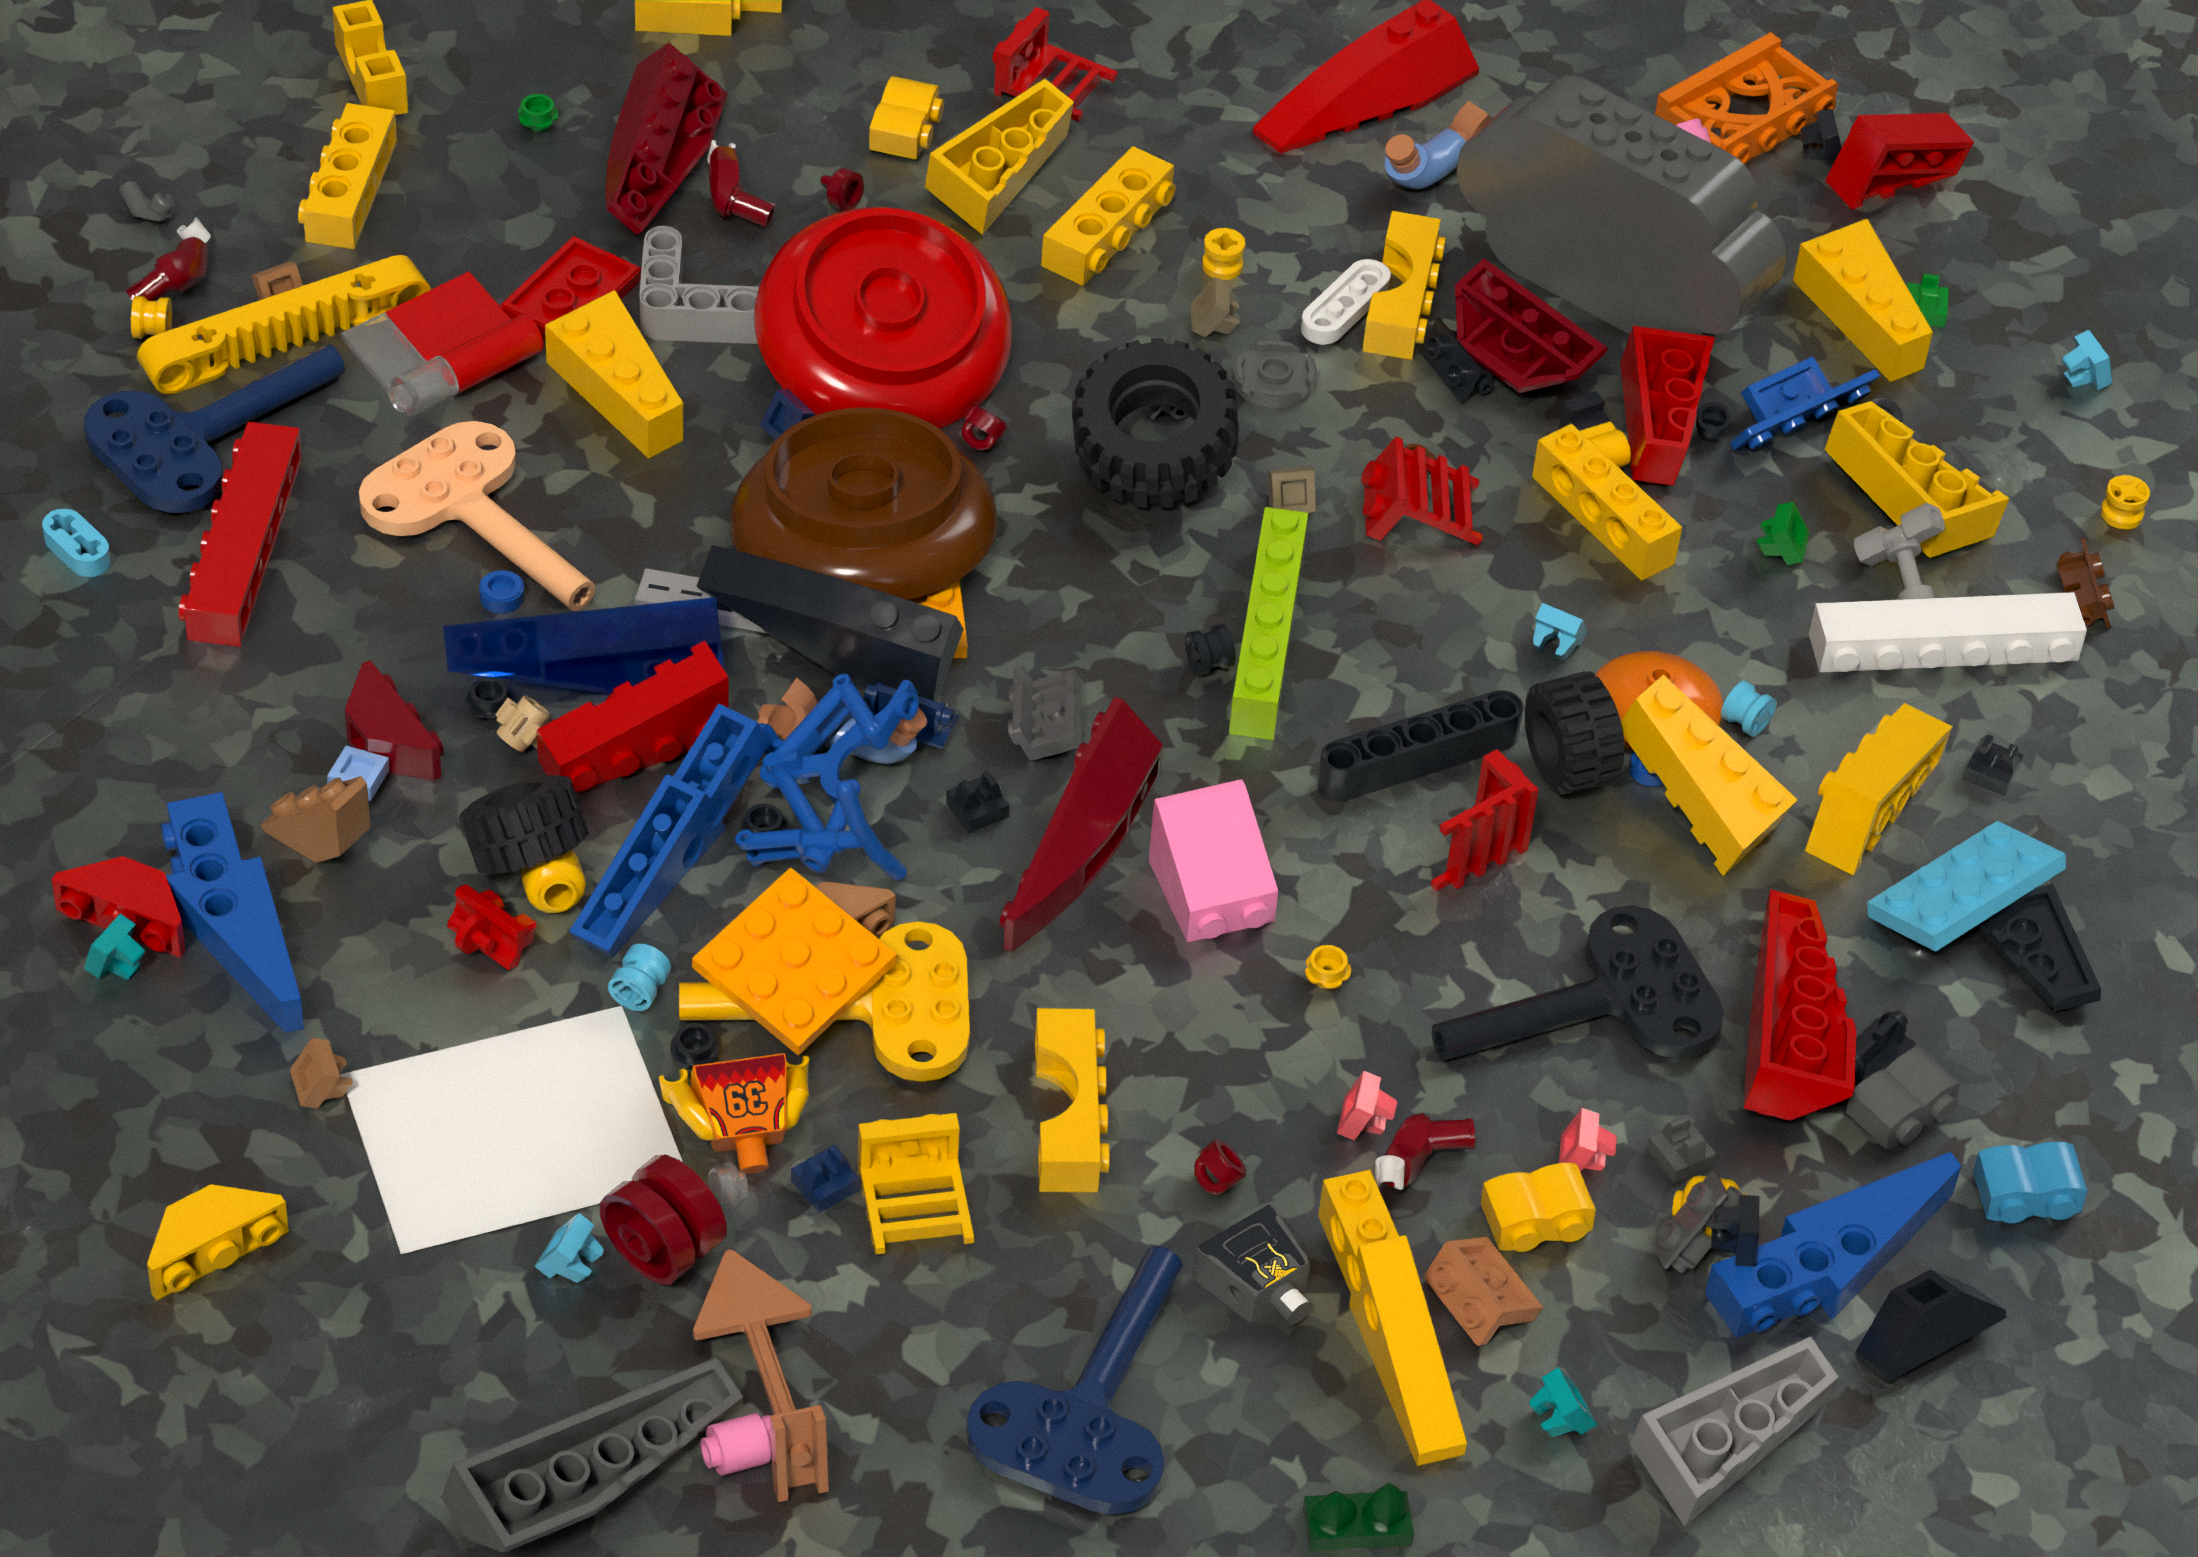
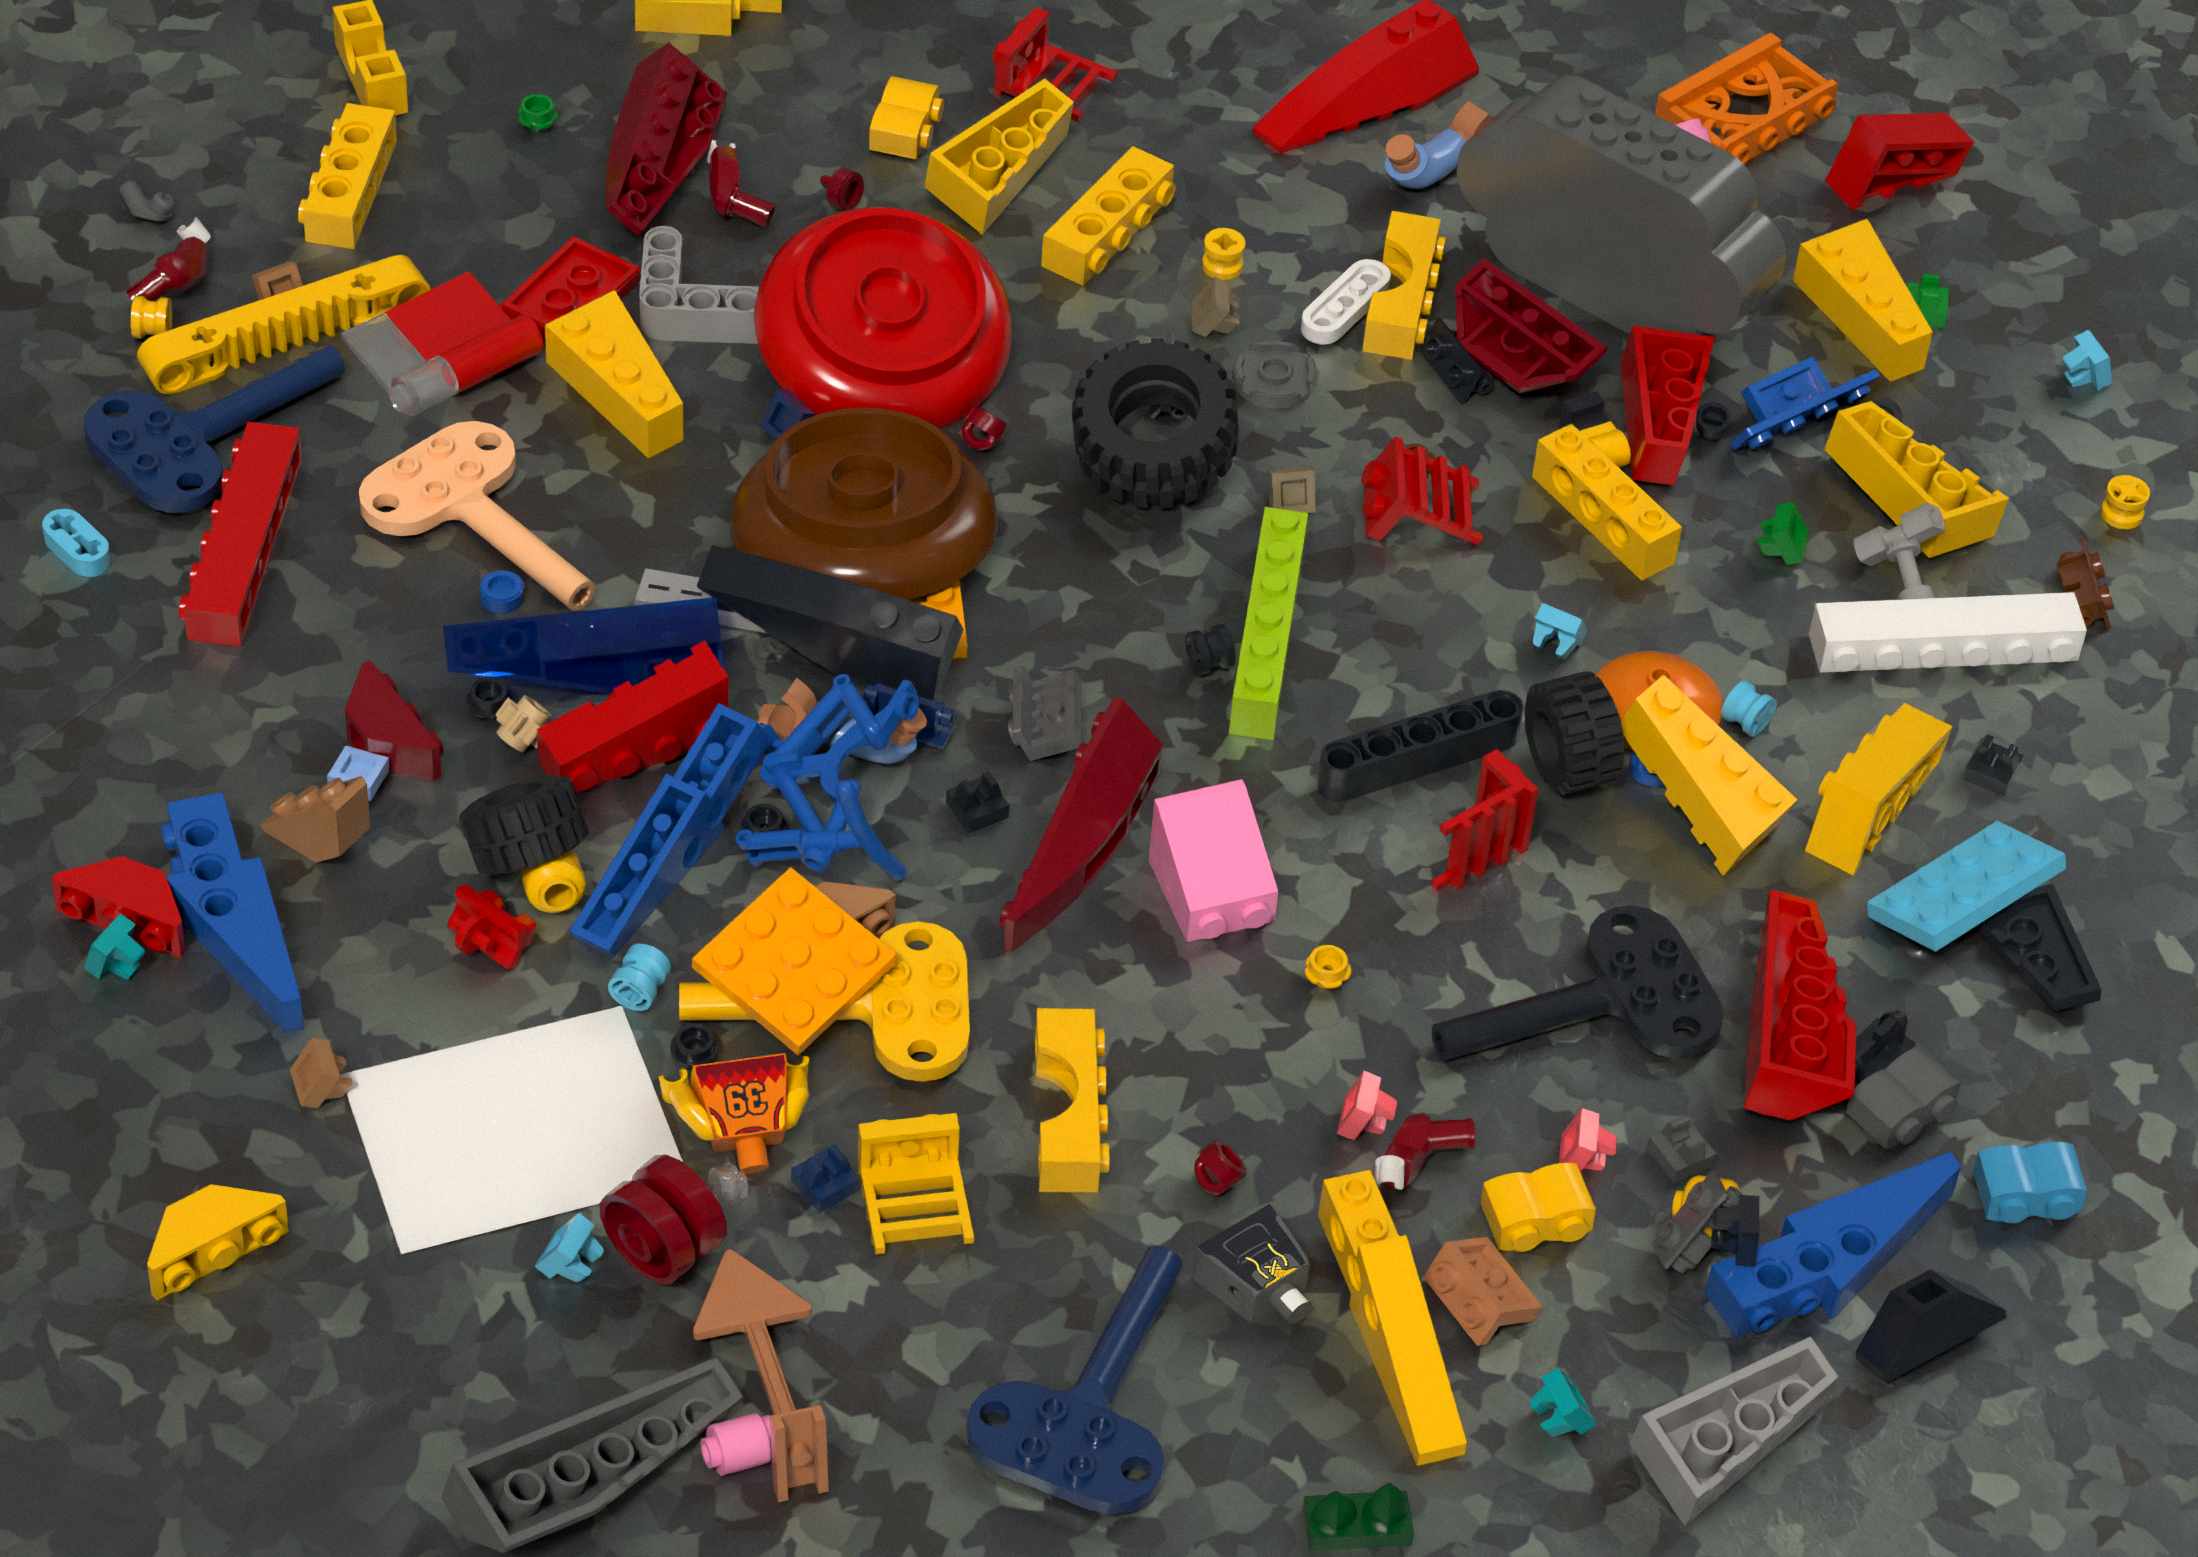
(1824, 136): black tile -> none

